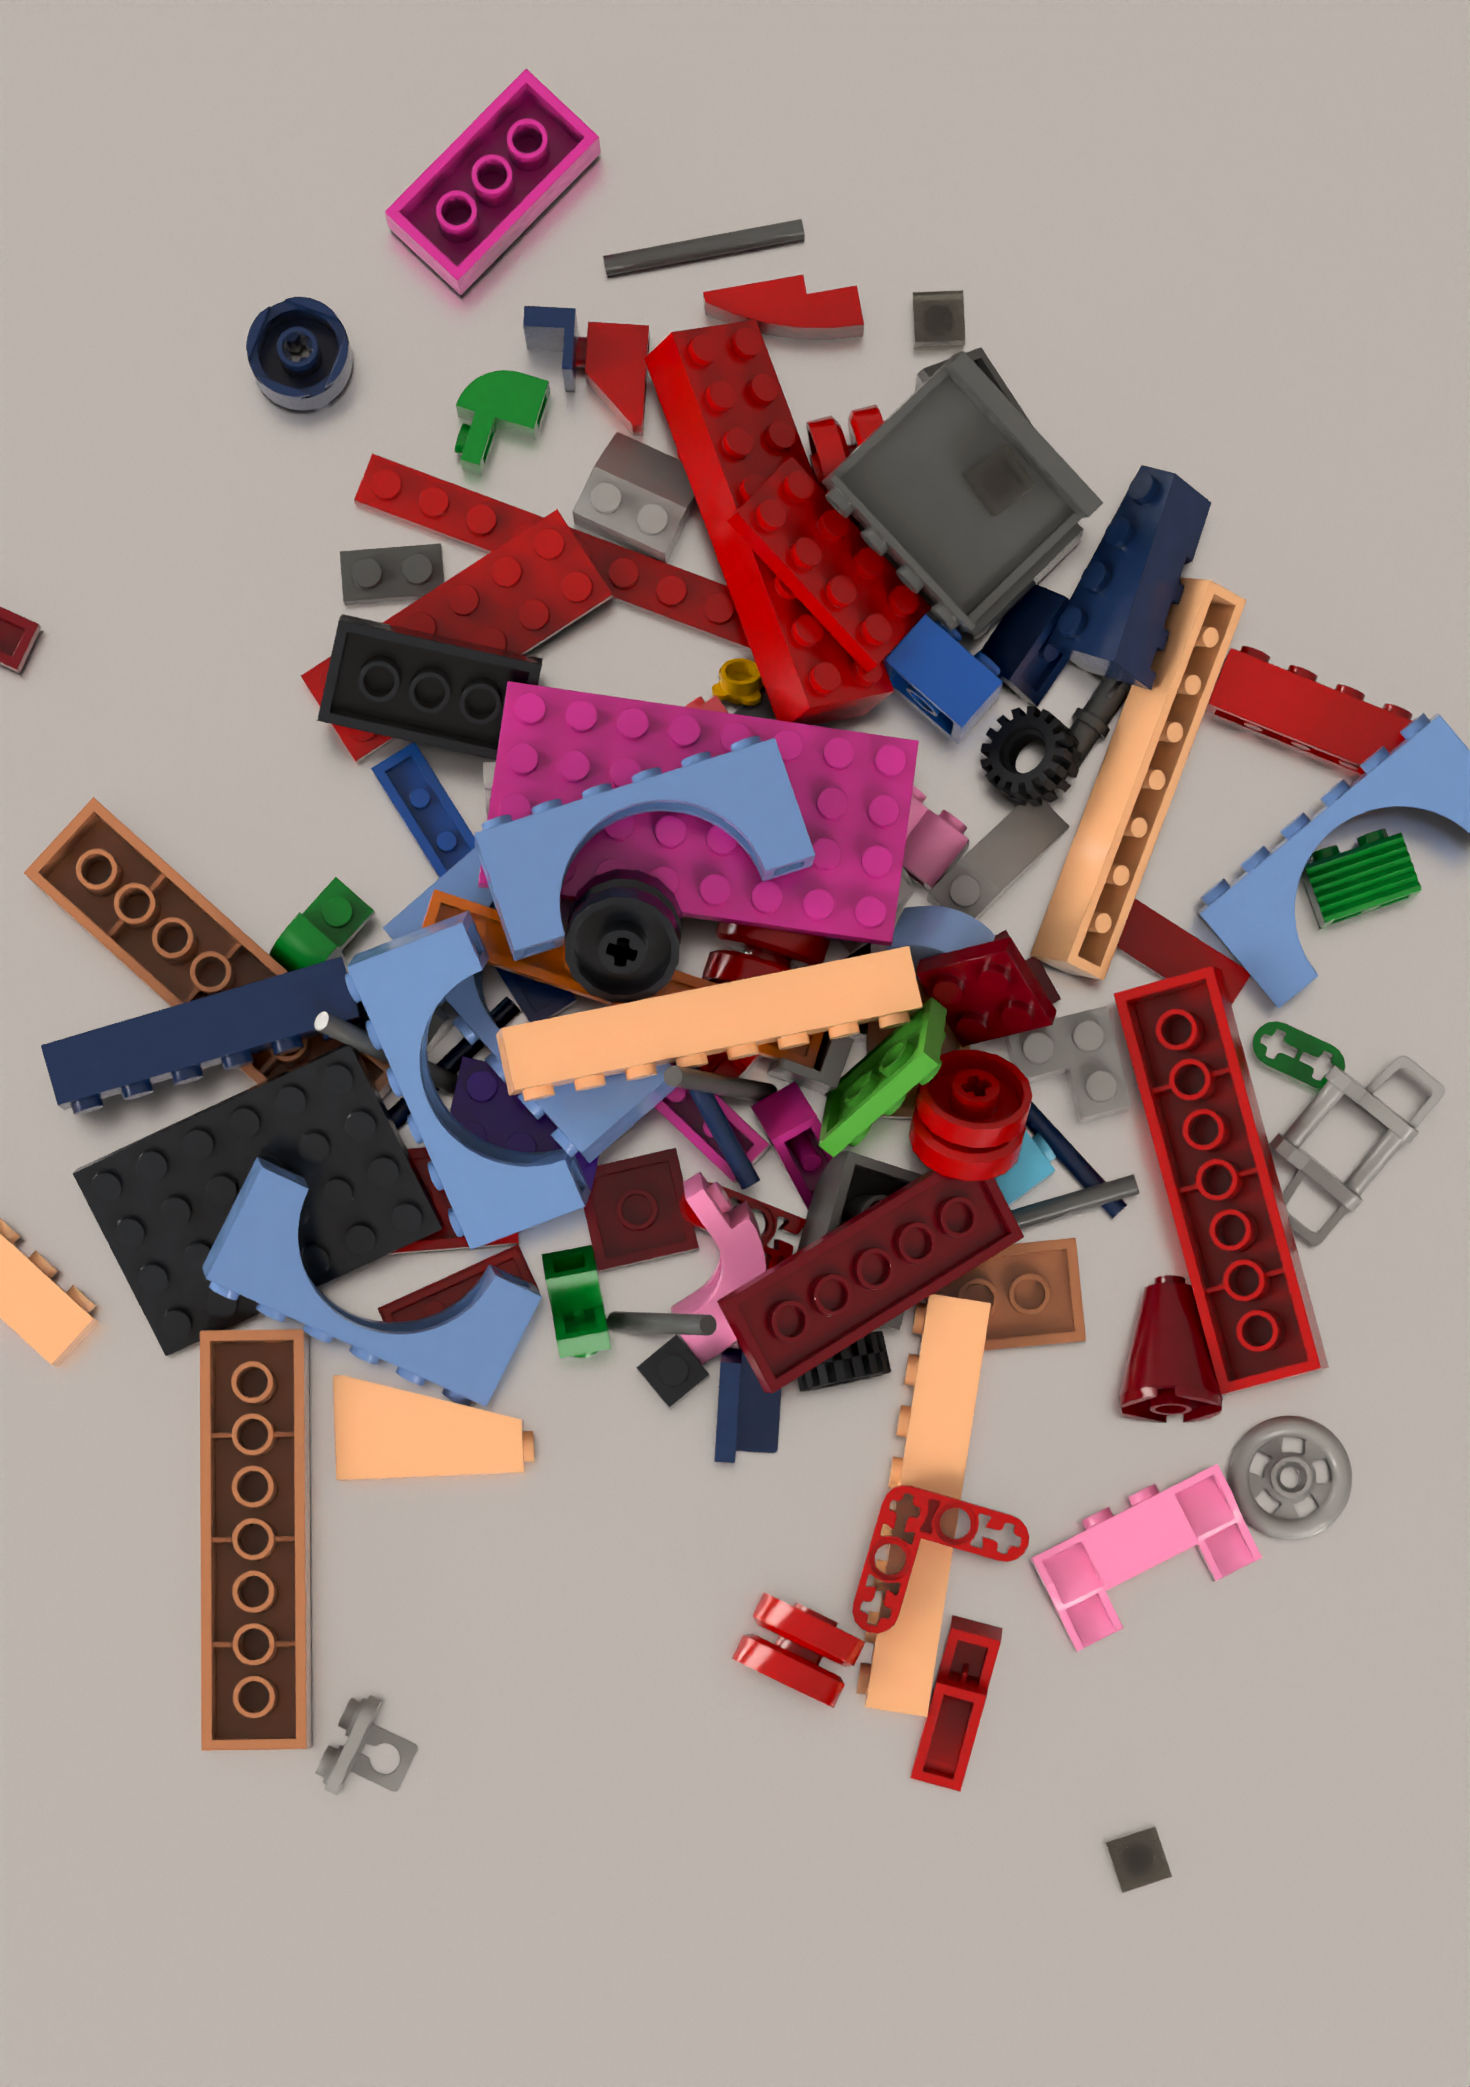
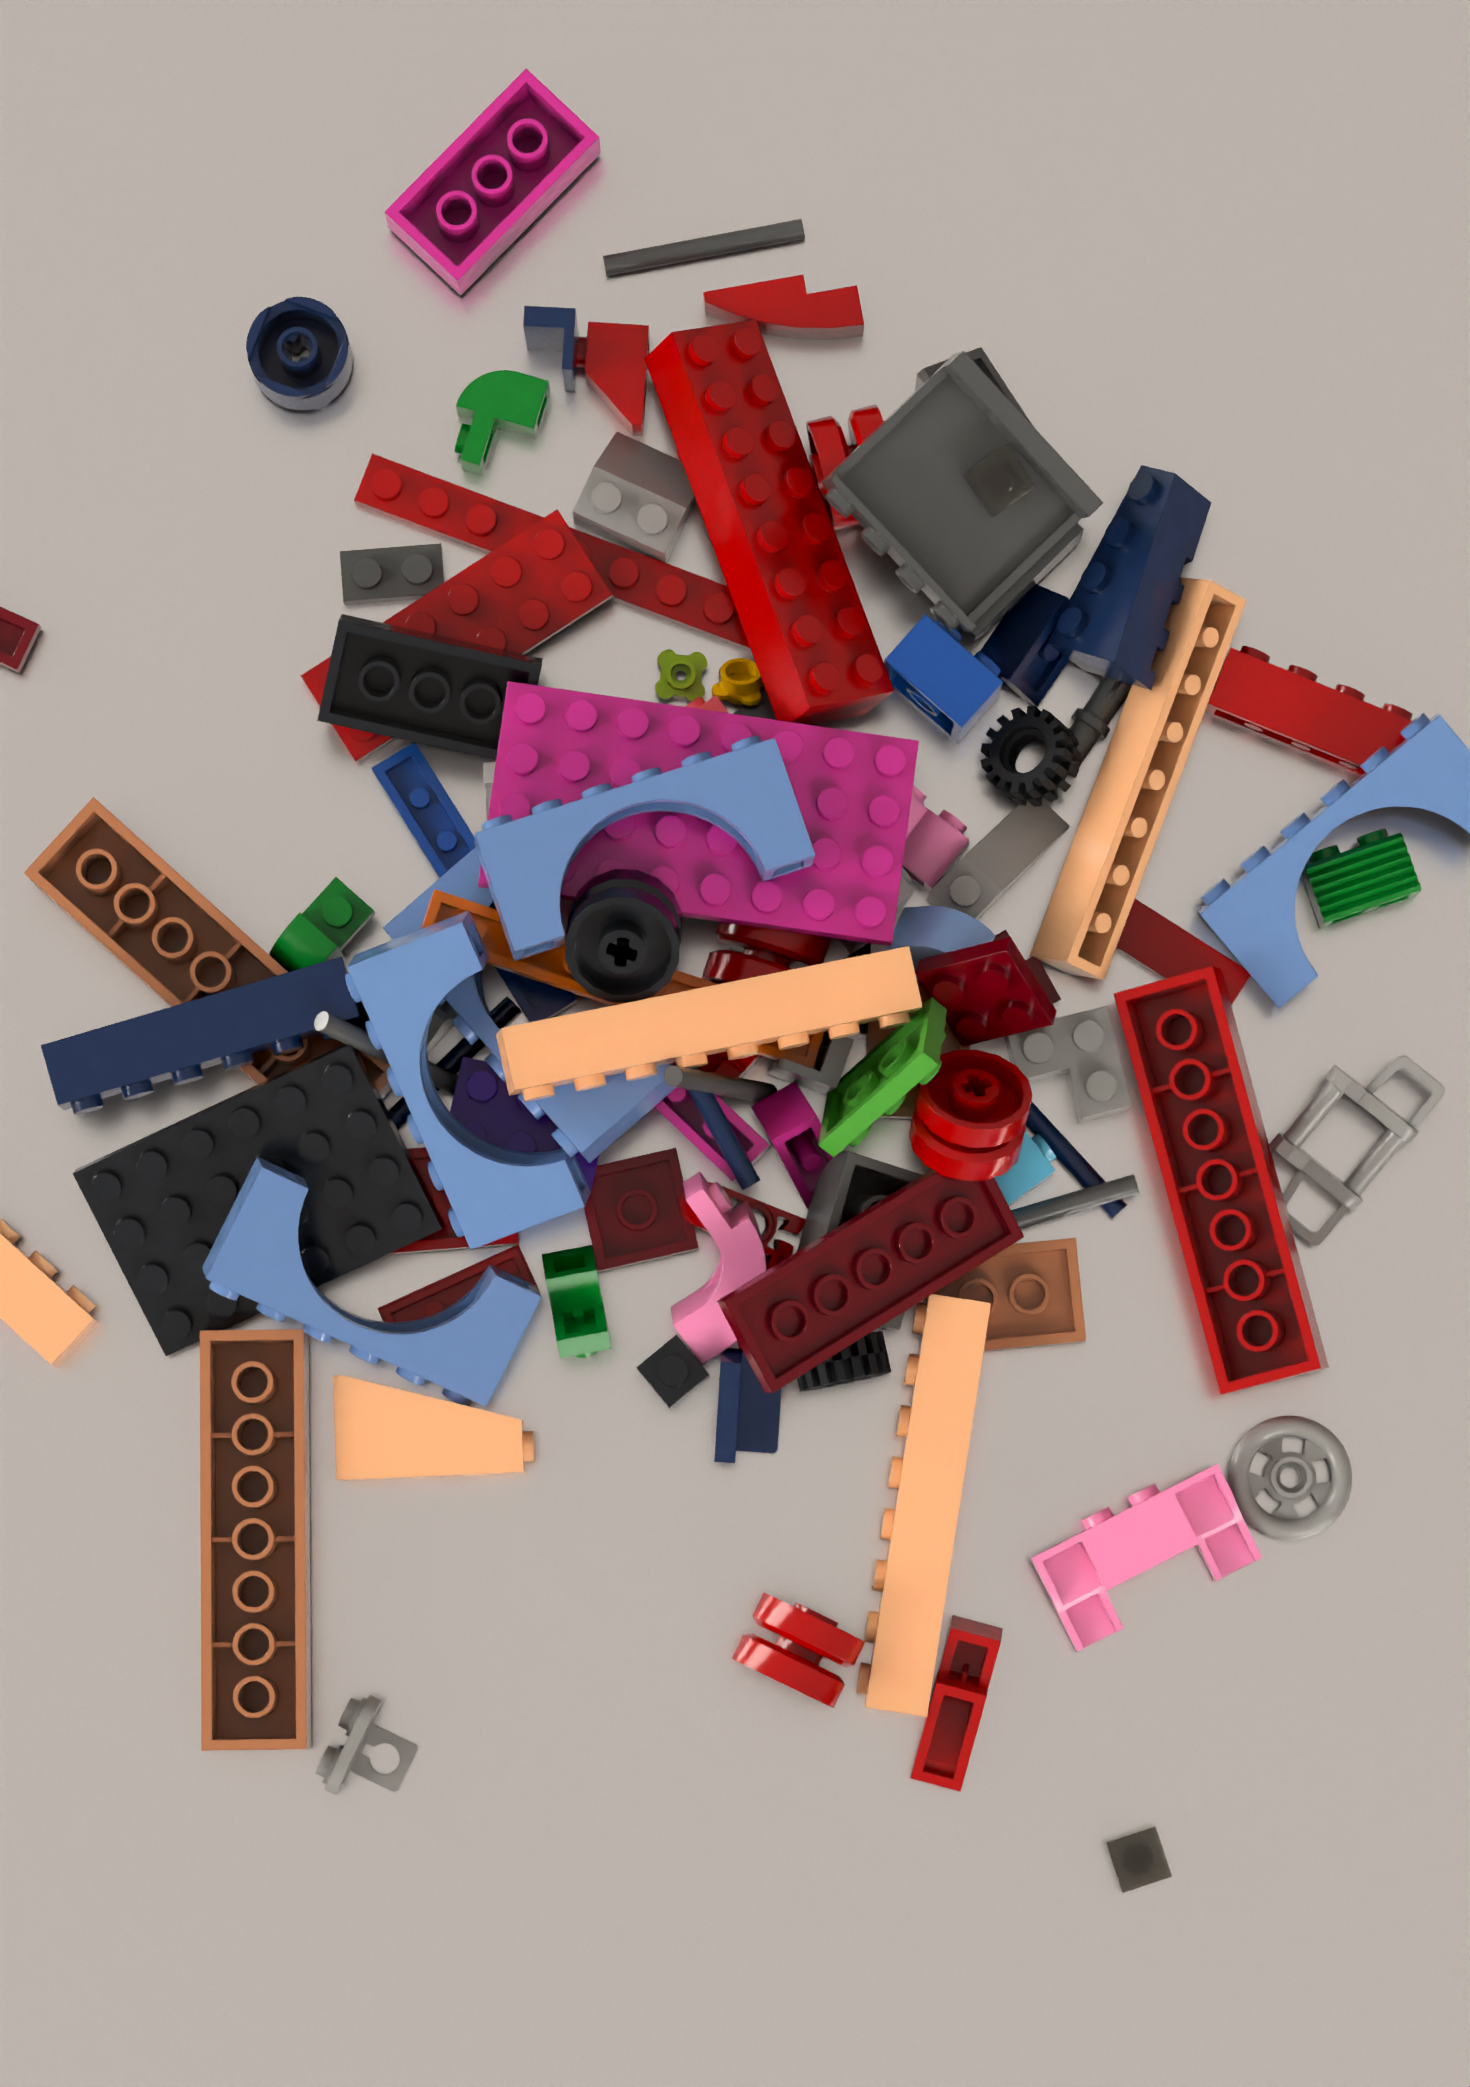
(661, 1323): dark grey bar -> none
(670, 665): none -> lime plate
(828, 565): red plate -> none
(927, 1527): red beam -> none
(938, 318): clear smoke plate -> none
(1169, 1358): dark red cone -> none
(1300, 1043): green beam -> none

